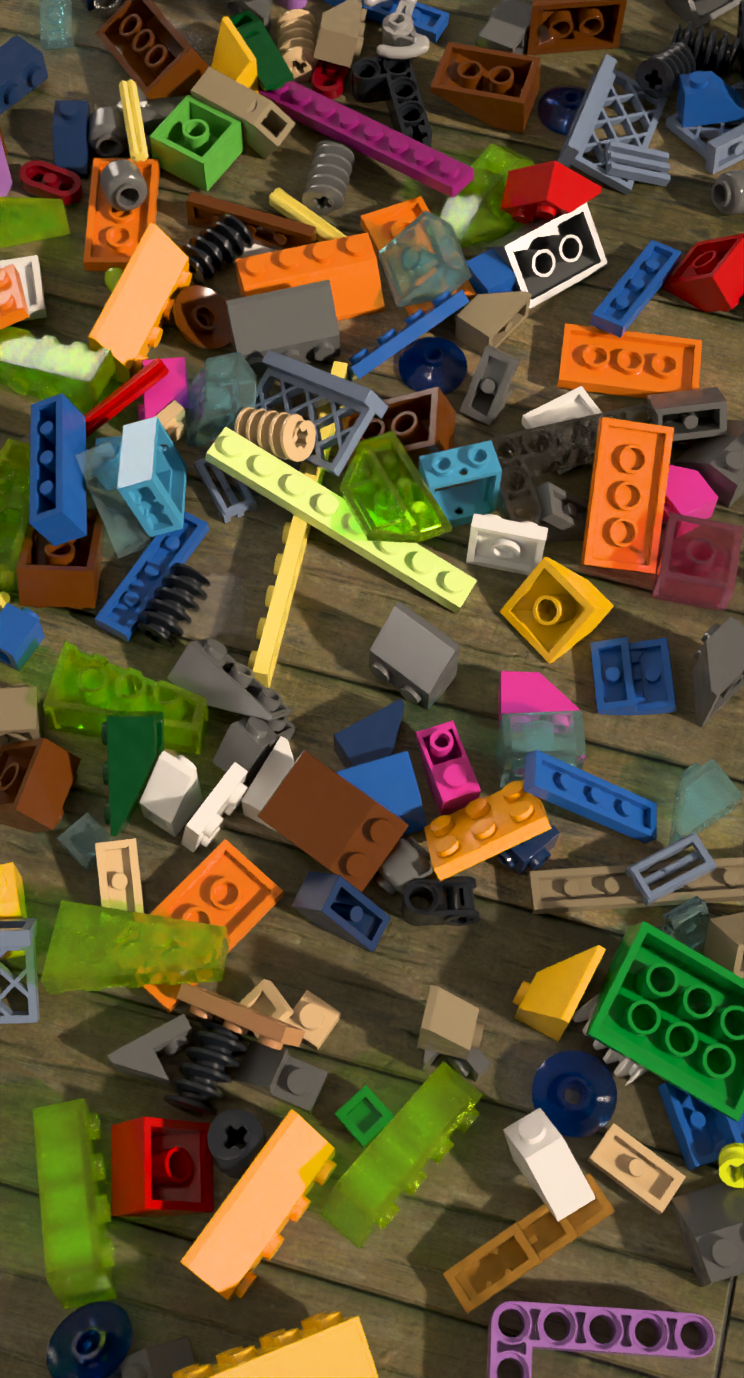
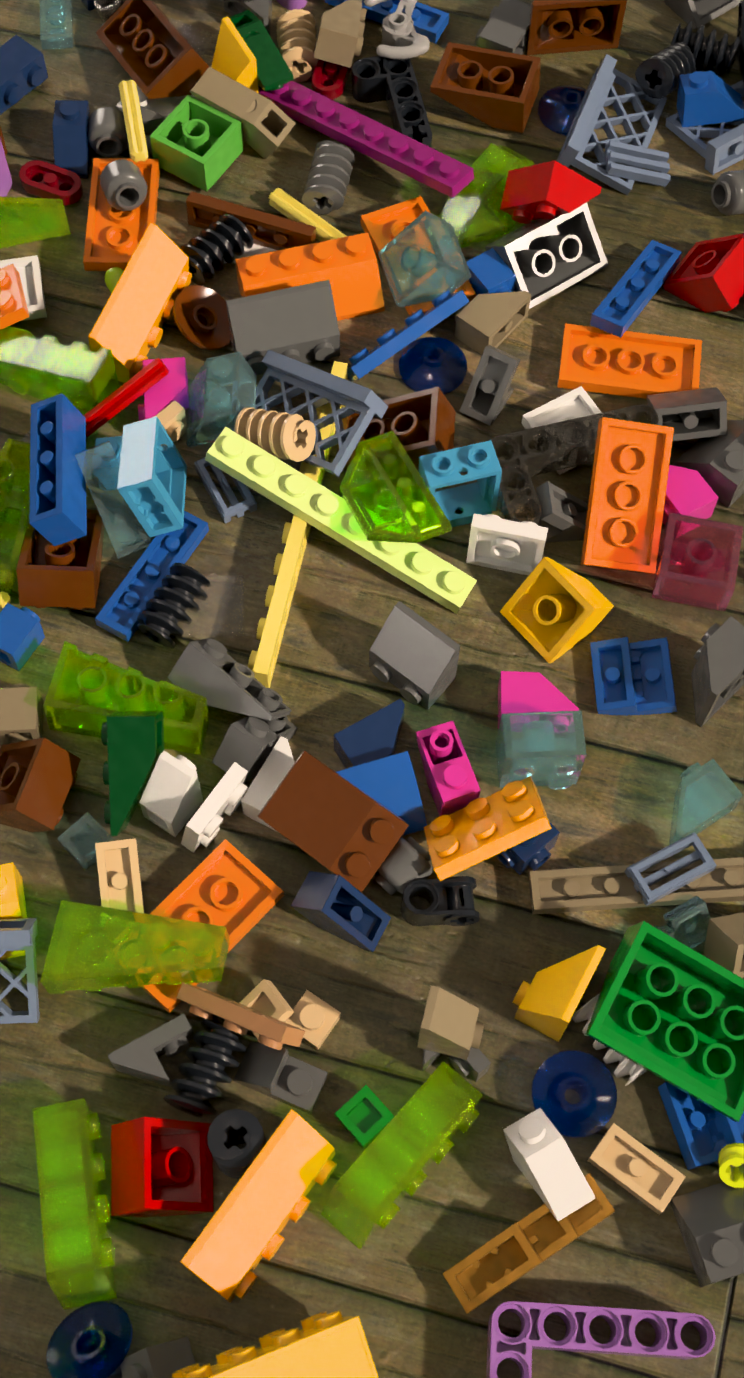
(590, 796): blue plate -> none

